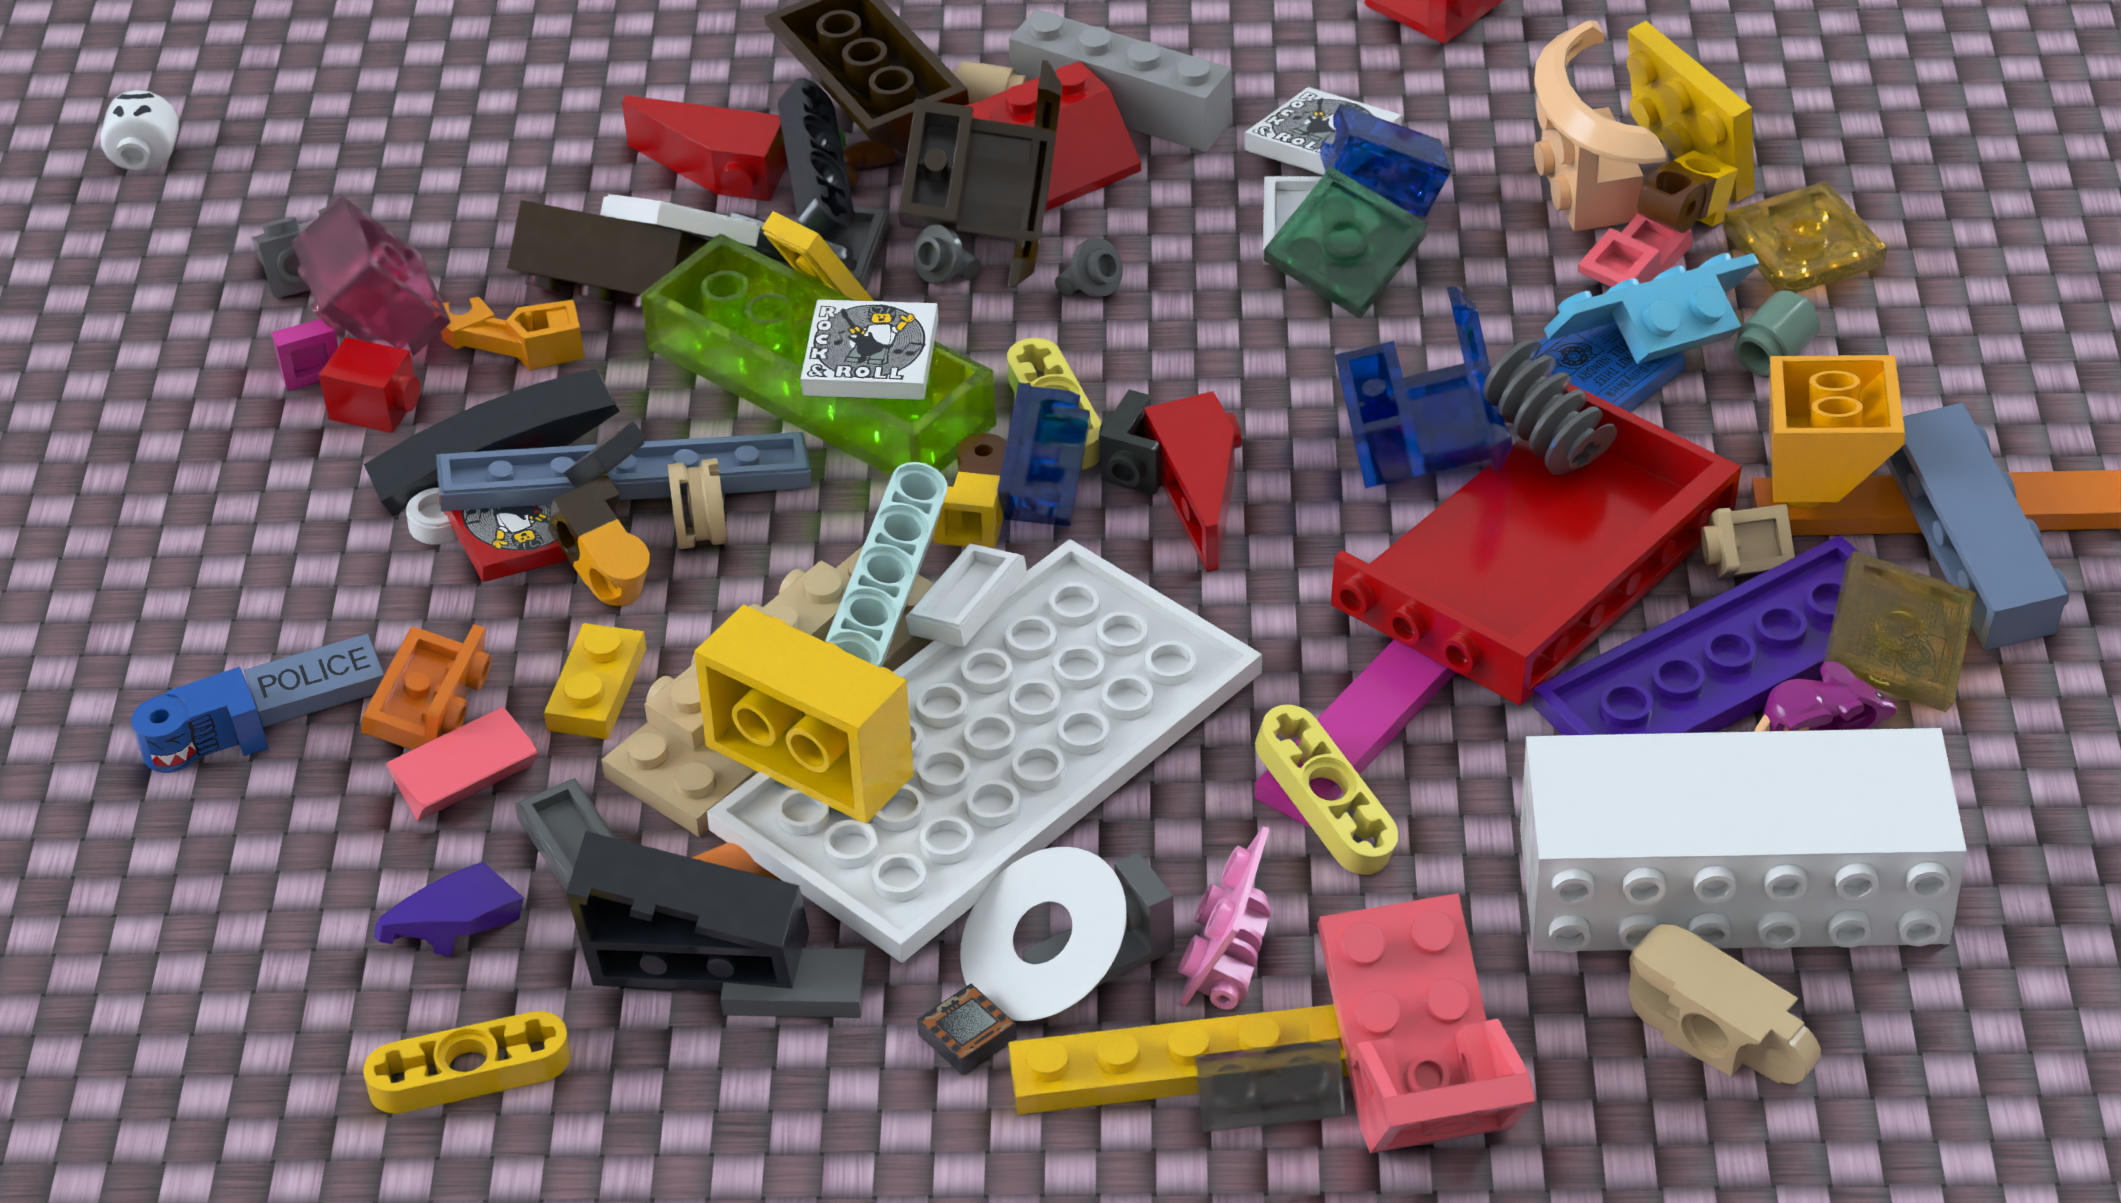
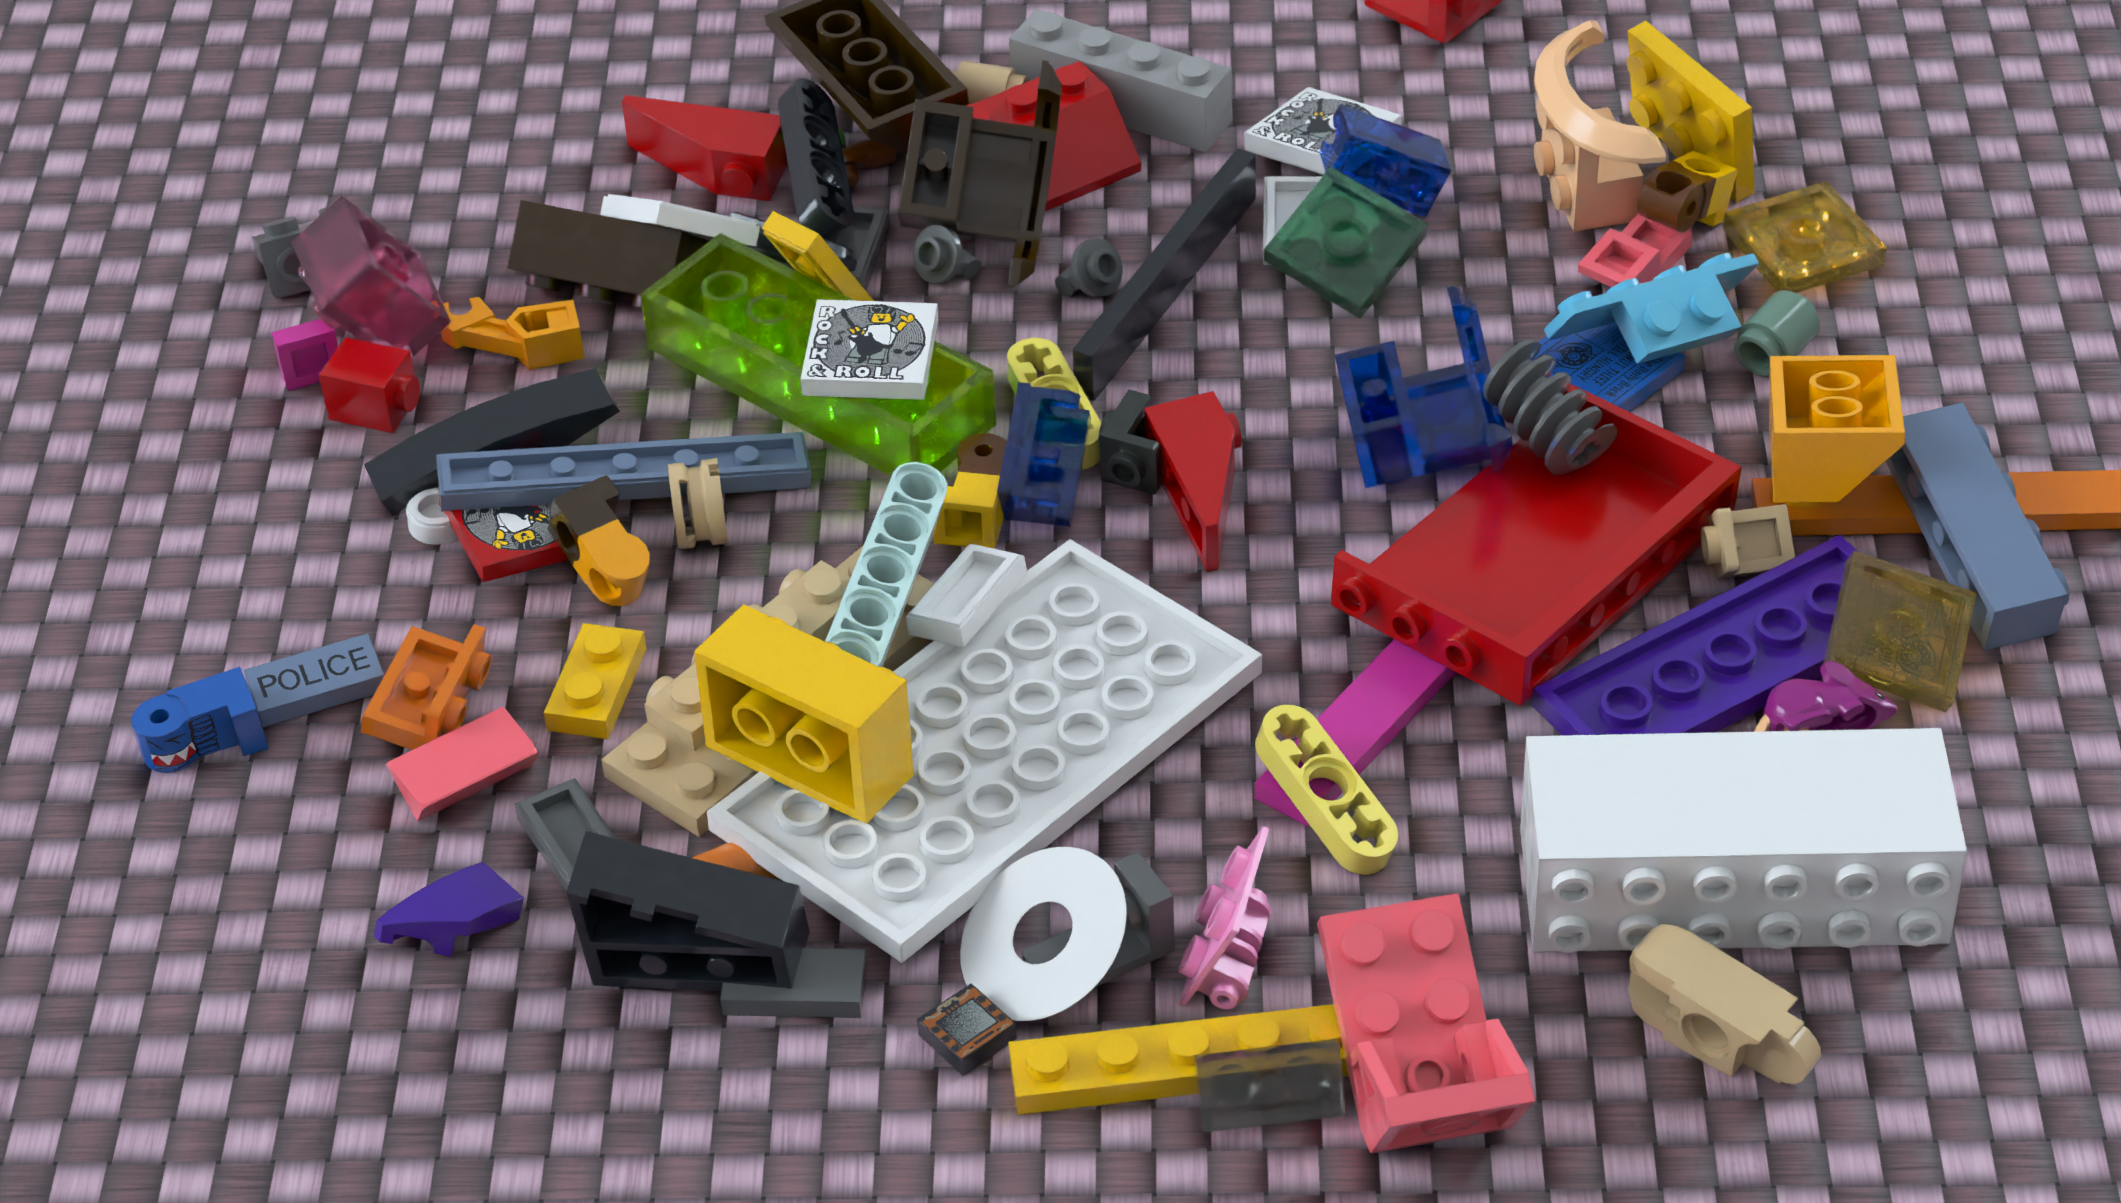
(139, 126): white head -> none
(441, 1048): yellow beam -> none
(606, 456): black tile -> none
(1164, 274): none -> black tile

